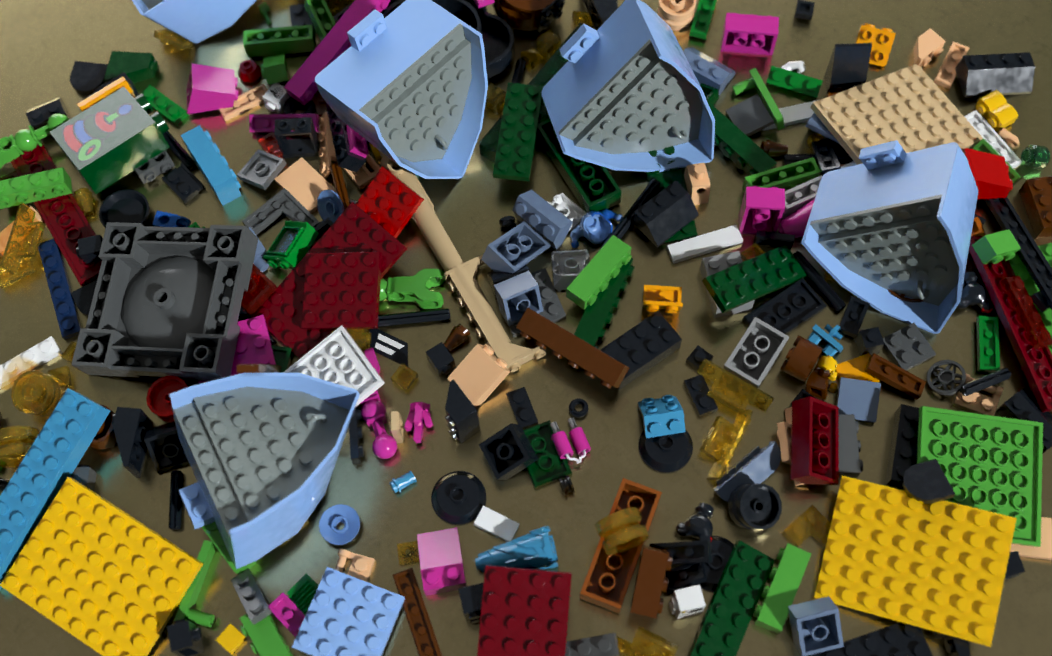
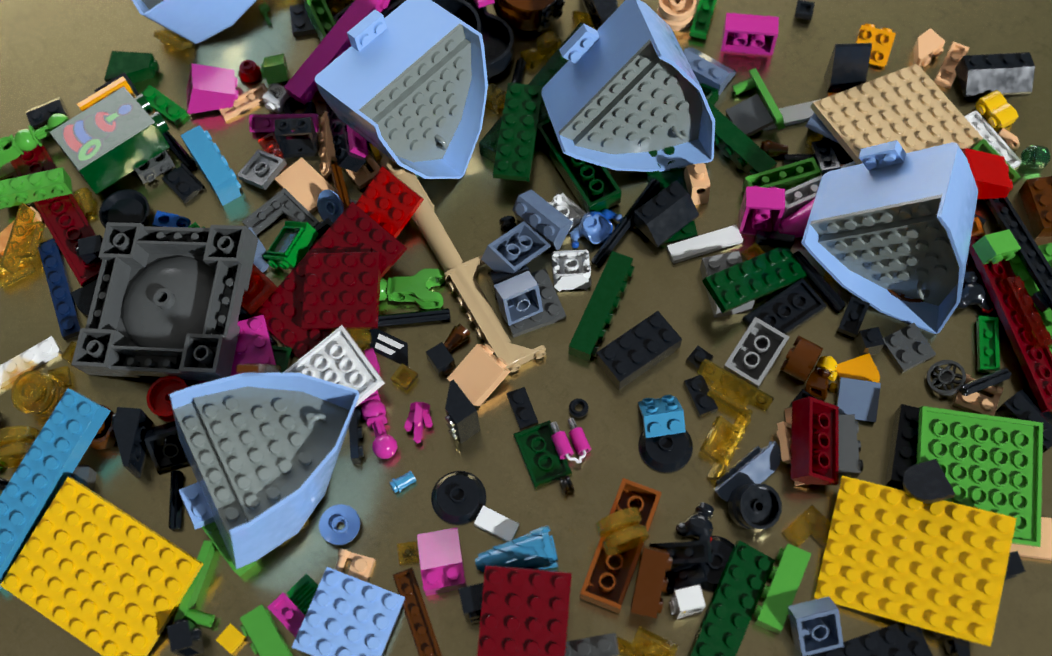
(87, 76): black tile -> none
(251, 596): dark grey plate -> none
(279, 41): bright green brick -> none
(396, 427): tan plate -> none
(508, 451): black brick -> none
(573, 348): reddish brown brick -> none
(598, 272): bright green brick -> none
(662, 297): light orange bracket -> none
(794, 82): green plate -> none
(798, 65): white arm -> none
(832, 345): dark azure hips -> none
(895, 376): reddish brown plate -> none

